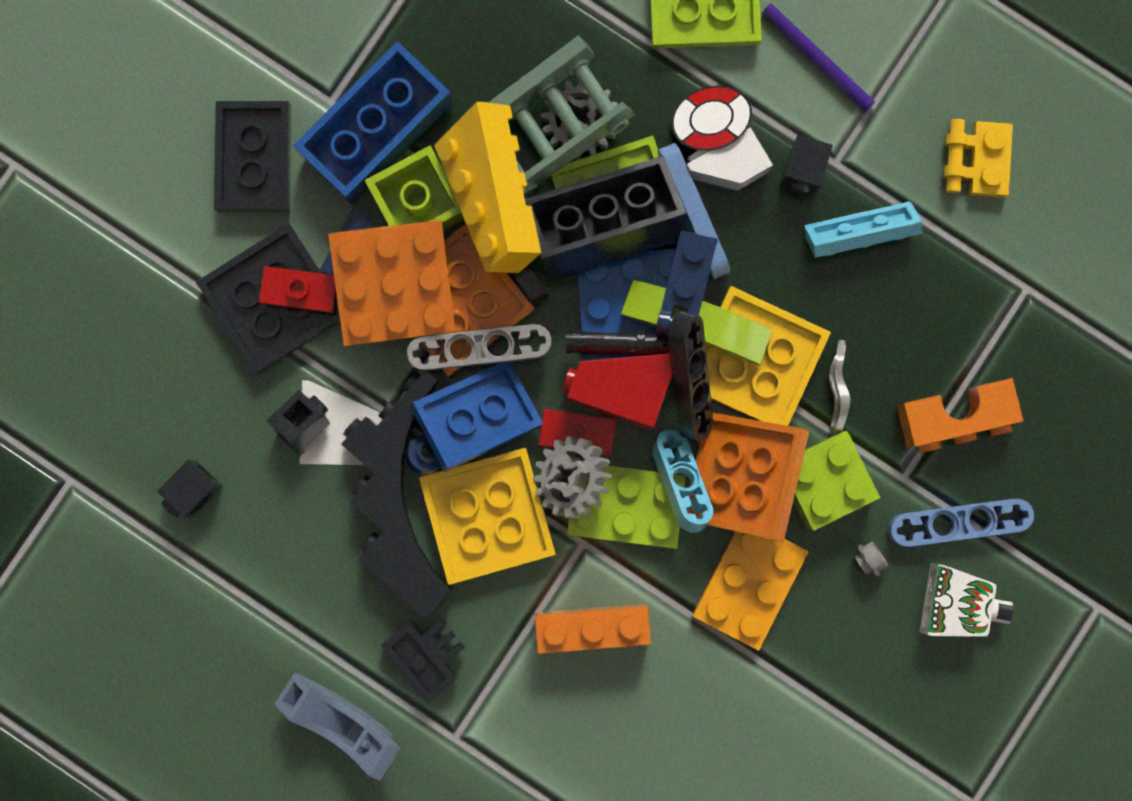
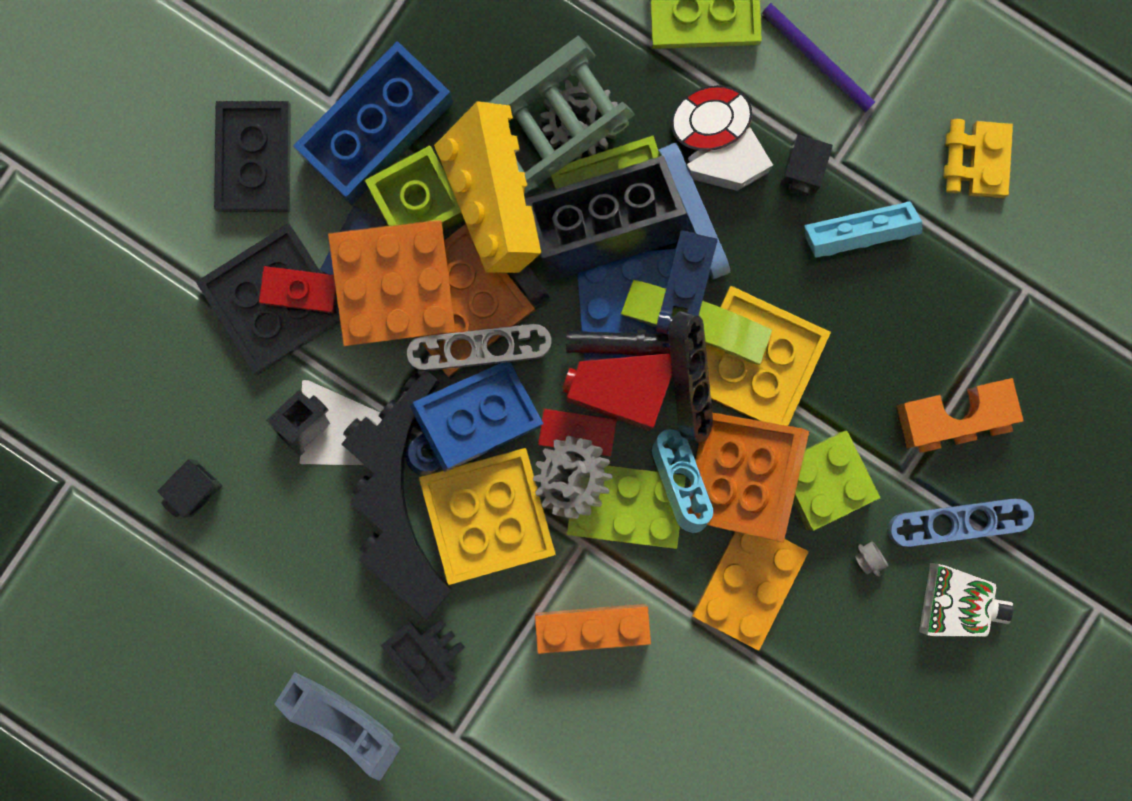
(838, 387): light grey hair -> none

